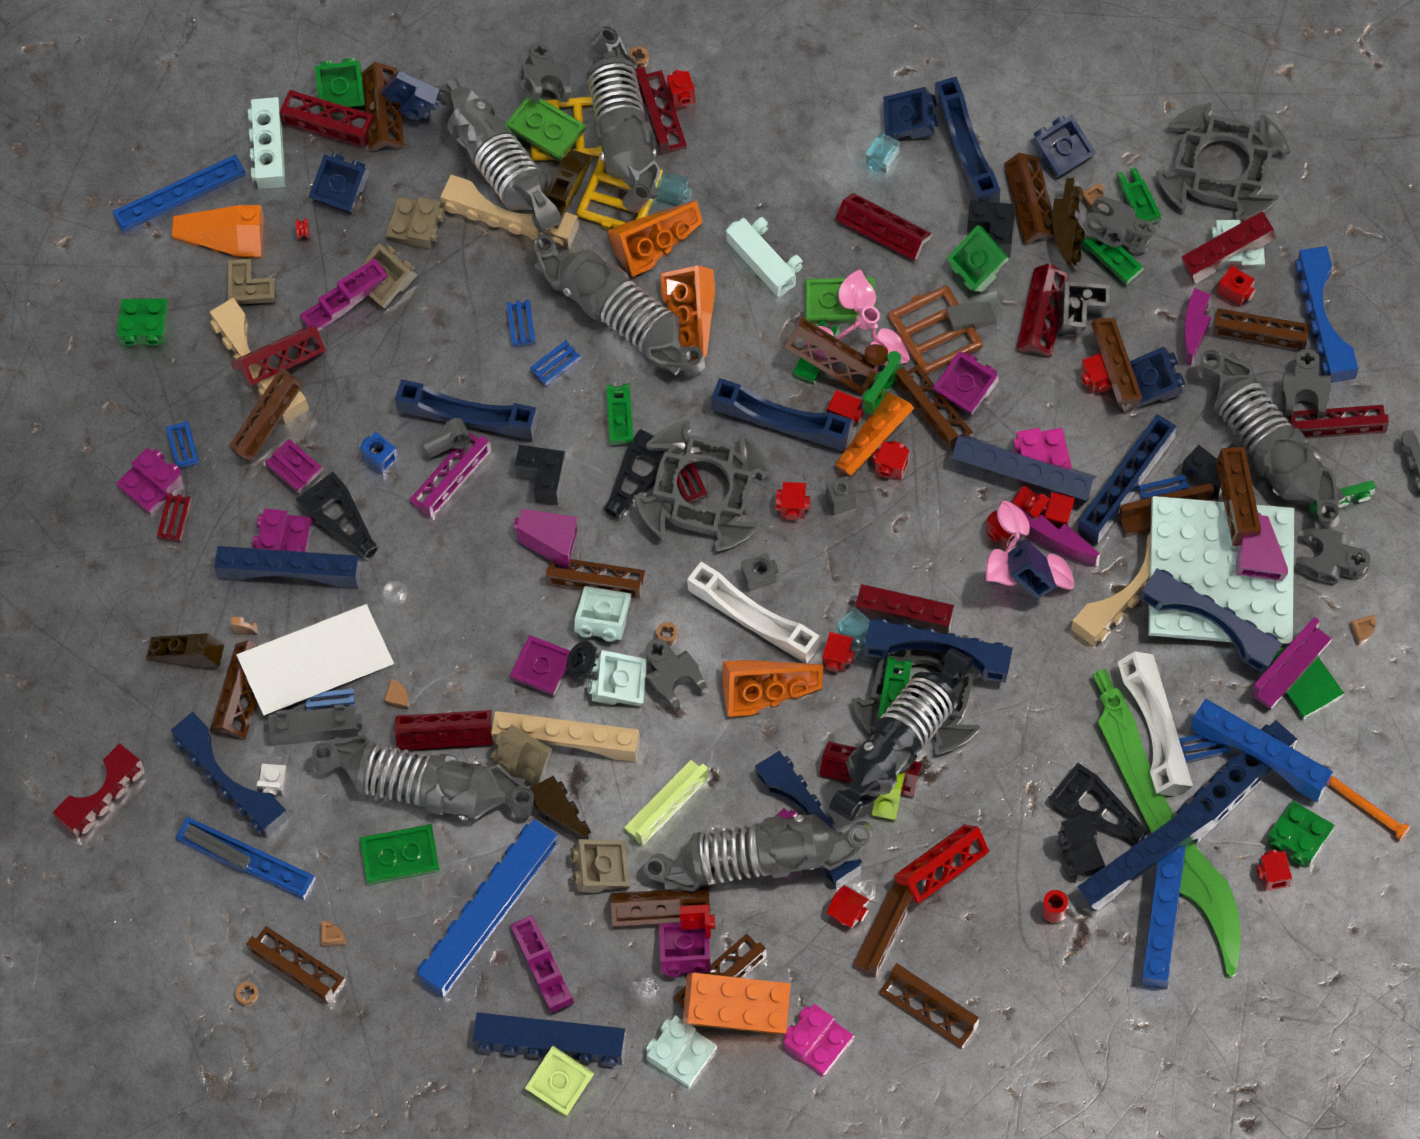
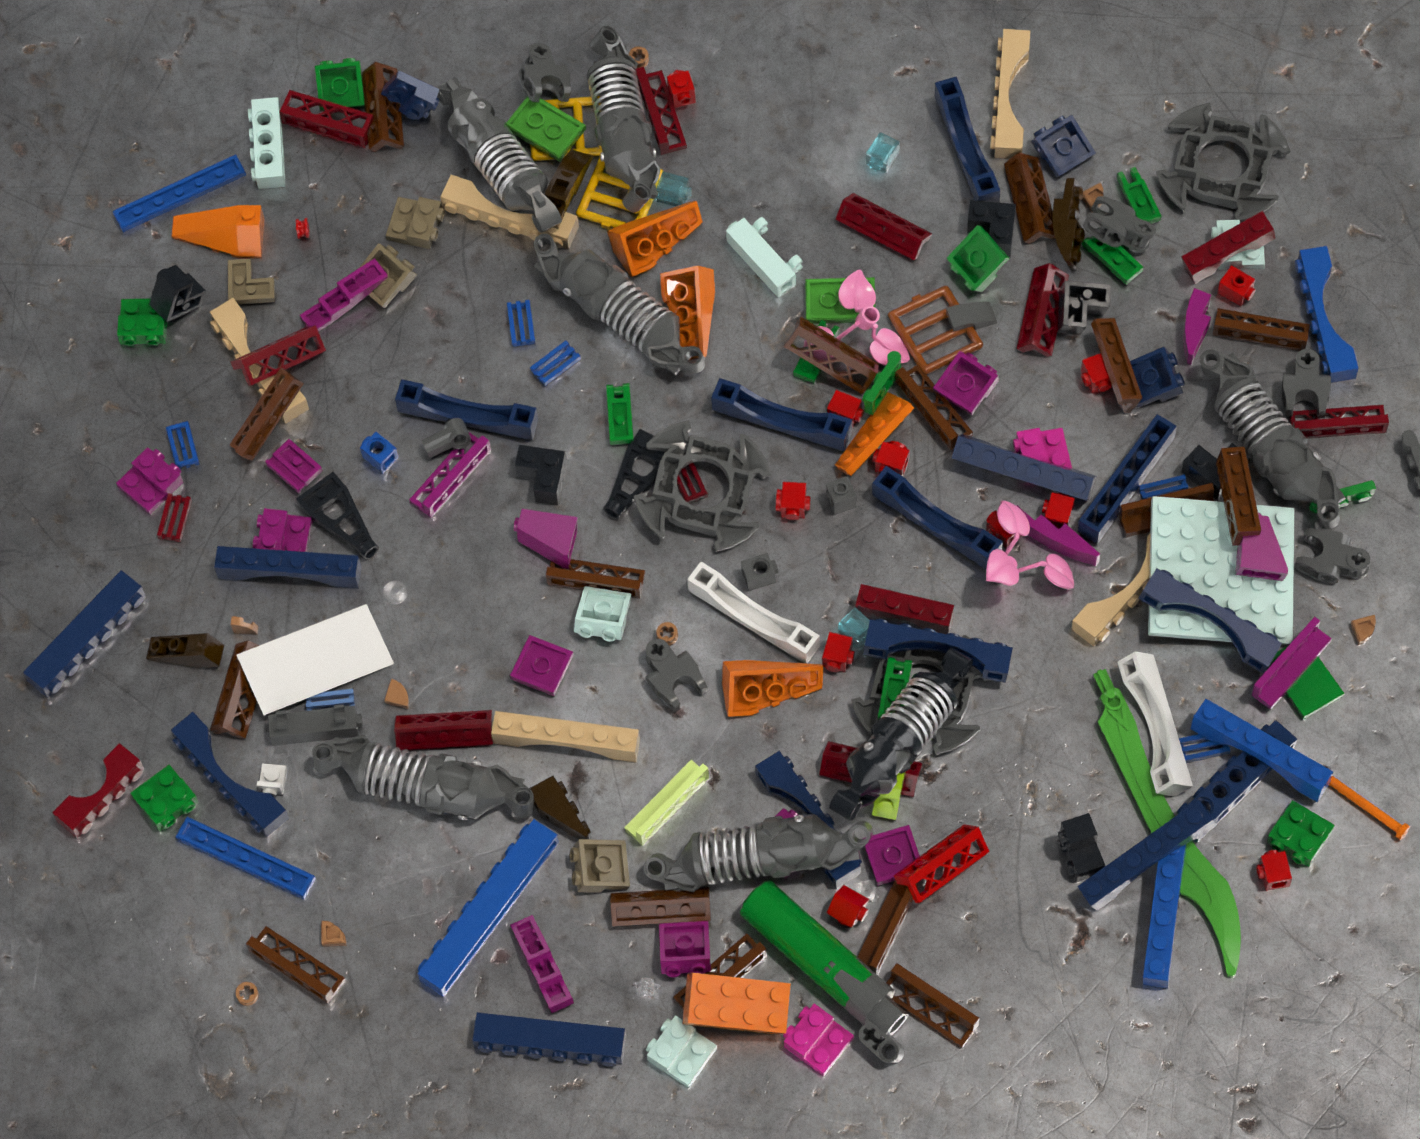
(84, 634): none -> dark blue brick
(165, 798): none -> green plate
(175, 293): none -> black brick
(217, 847): dark grey axle -> none
(339, 182): dark blue plate -> none
(399, 854): green tile -> none
(521, 755): dark tan plate -> none
(559, 1080): yellowish green tile -> none
(575, 659): black gear -> none
(618, 679): light aqua plate -> none
(697, 917): red bracket -> none
(828, 965): none -> green piece
(876, 354): reddish brown tile -> none
(890, 853): none -> magenta plate
(909, 502): none -> dark blue arch
(910, 114): dark blue plate -> none
(1014, 56): none -> tan arch
(1030, 502): red bracket -> none
(1031, 569): dark blue torso -> none
(1055, 906): red brick -> none
(1075, 787): black plate -> none

